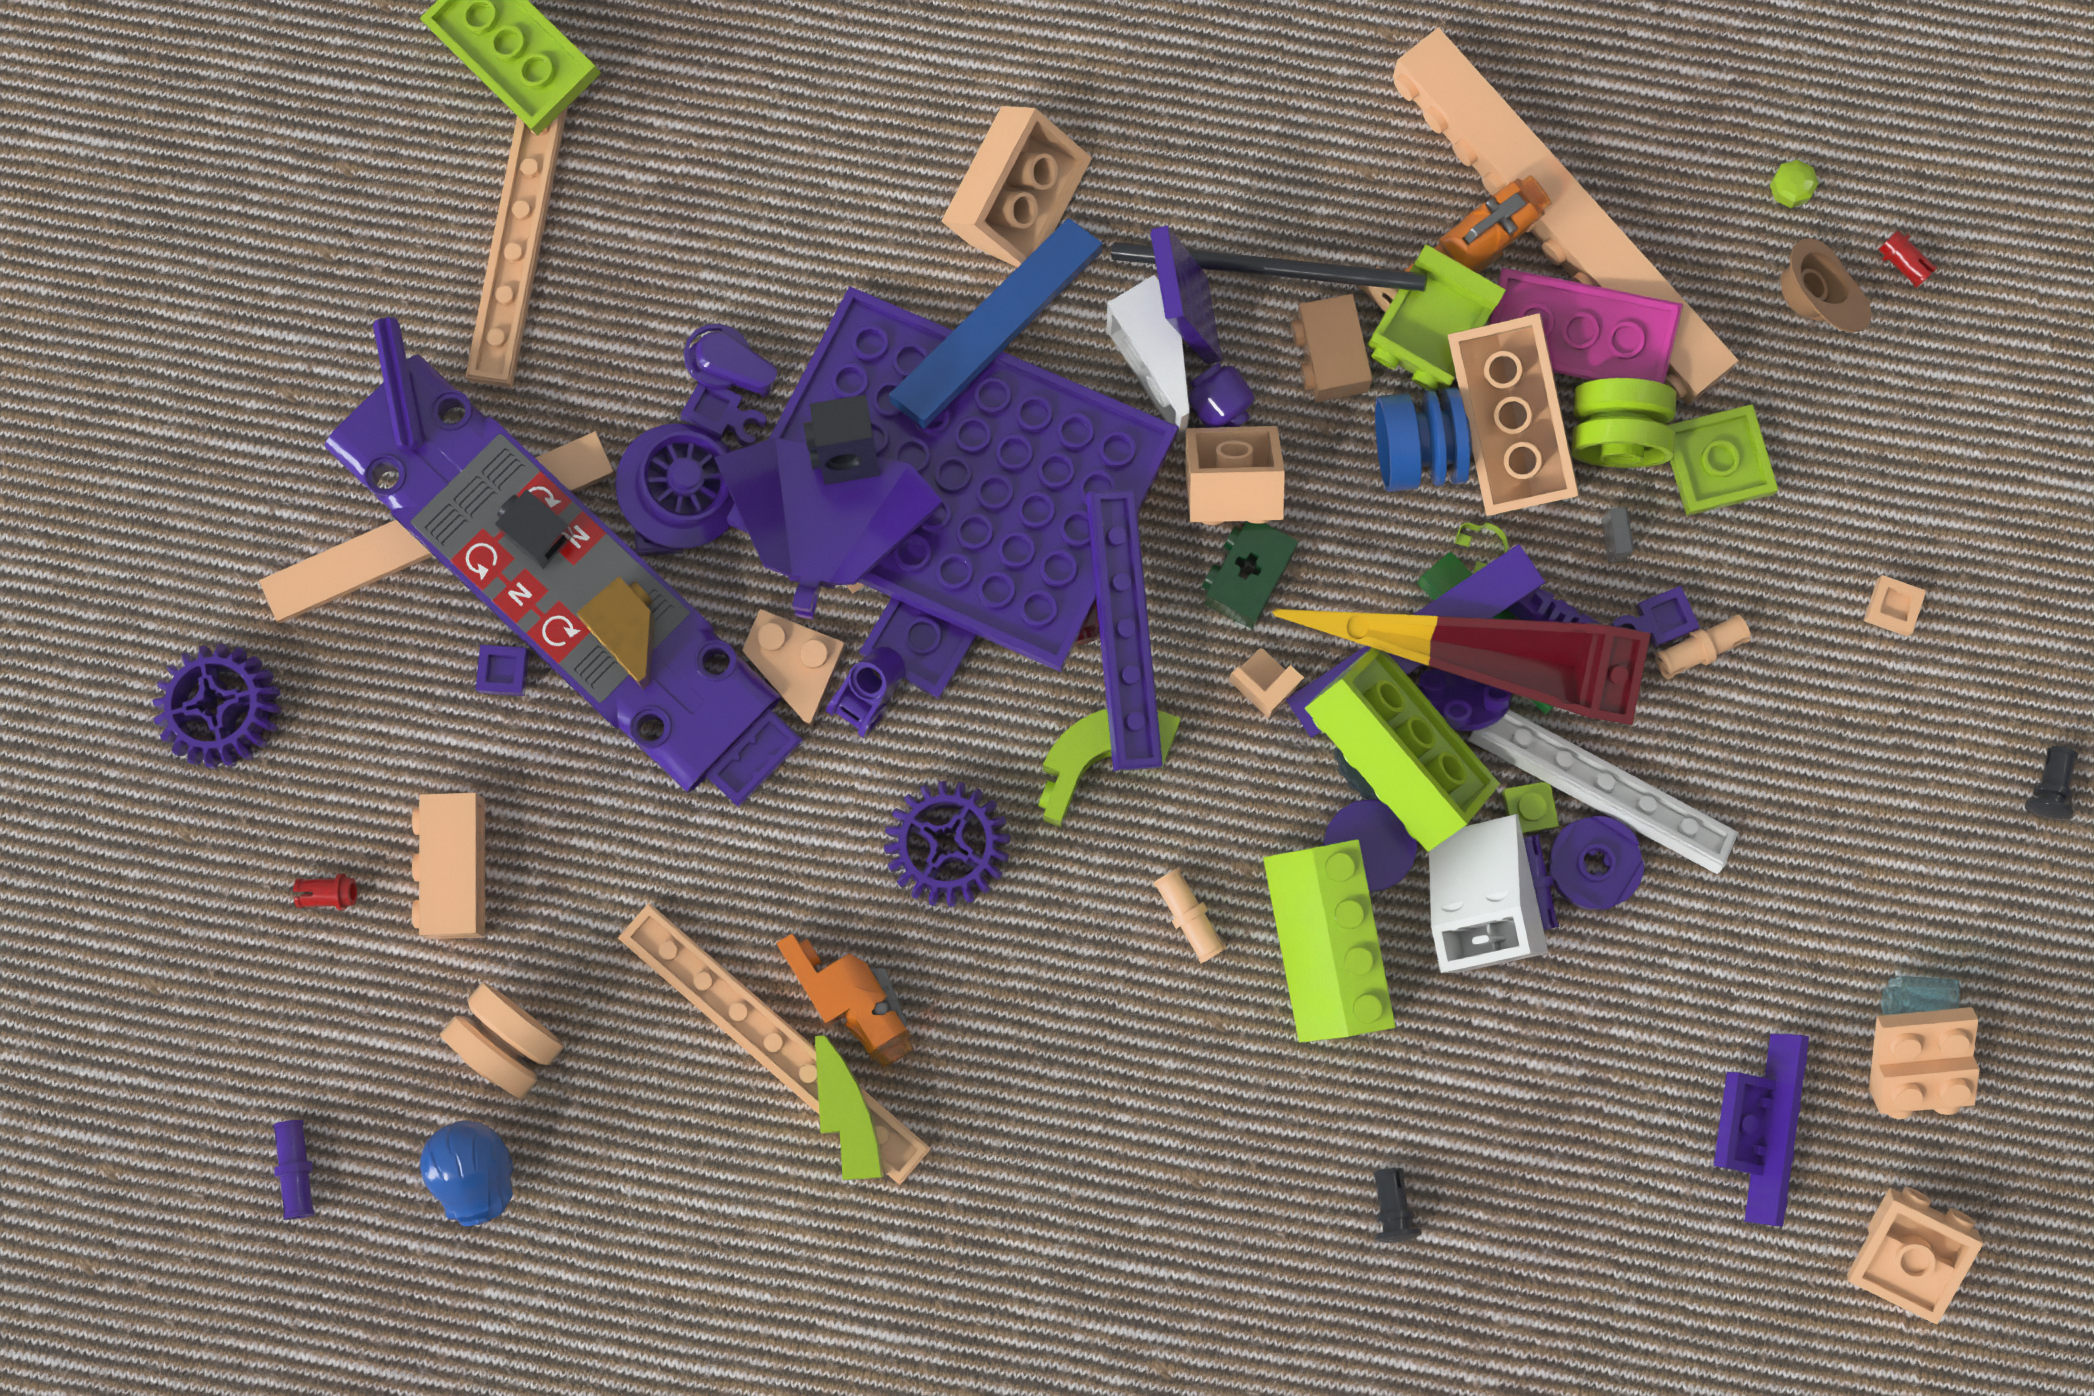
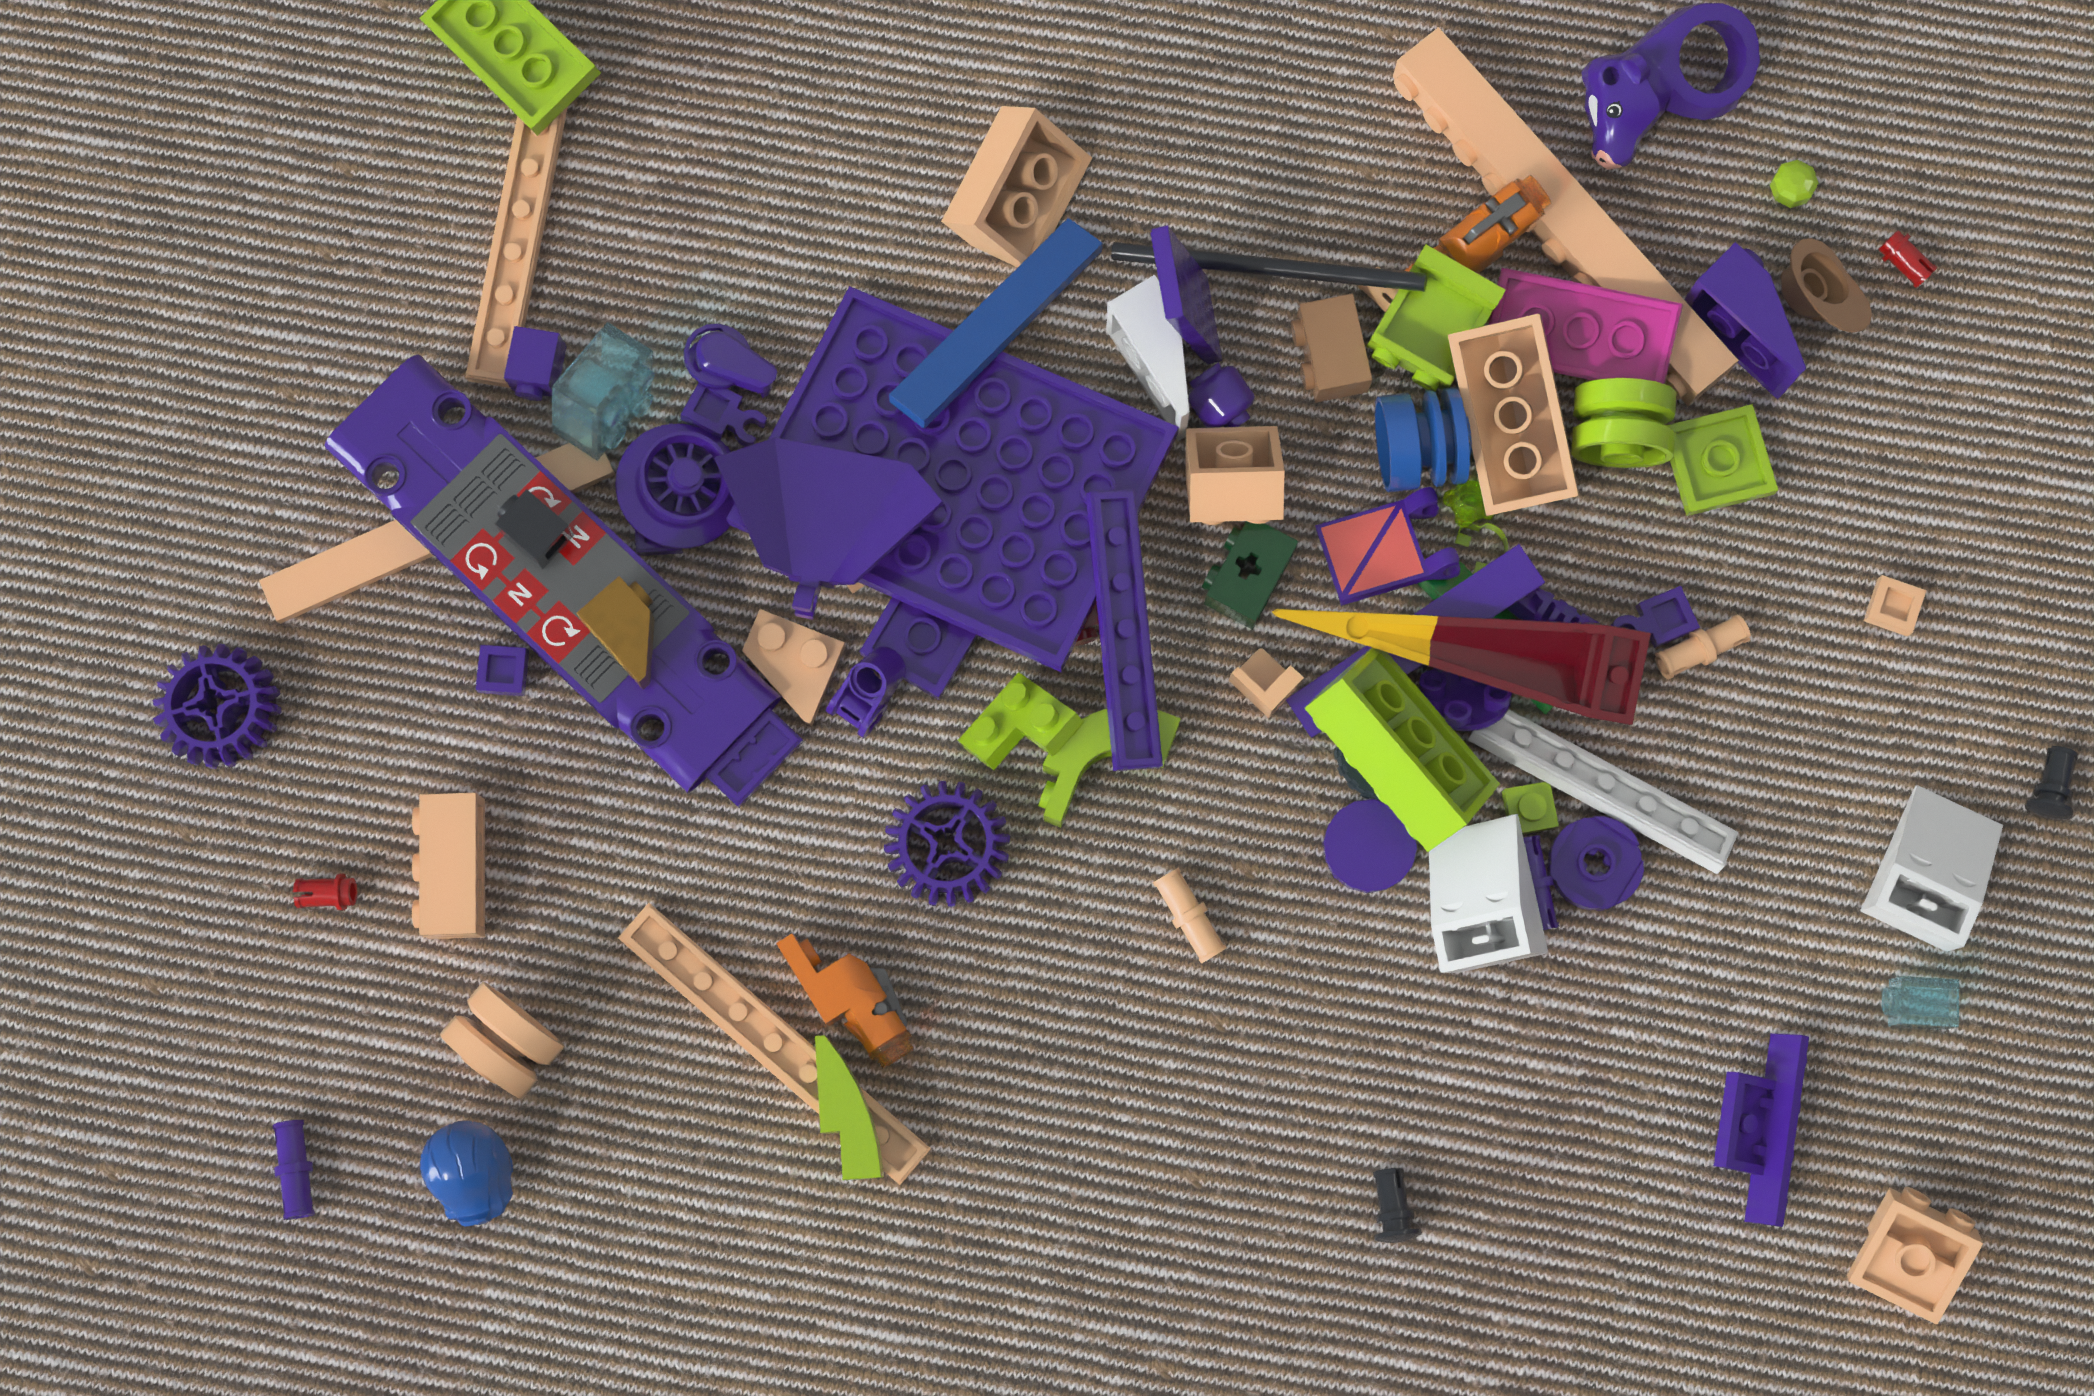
(397, 383): dark purple axle -> none
(534, 362): none -> dark purple brick
(603, 392): none -> clear light blue brick
(841, 440): black brick -> none
(1020, 712): none -> lime plate
(1329, 942): lime slope -> none
(1380, 551): none -> flag
(1466, 494): none -> clear neon green plate
(1617, 535): dark grey tile -> none
(1636, 87): none -> dark purple animal
(1748, 317): none -> dark purple slope
(1924, 1062): light nougat plate -> none
(1935, 871): none -> white slope

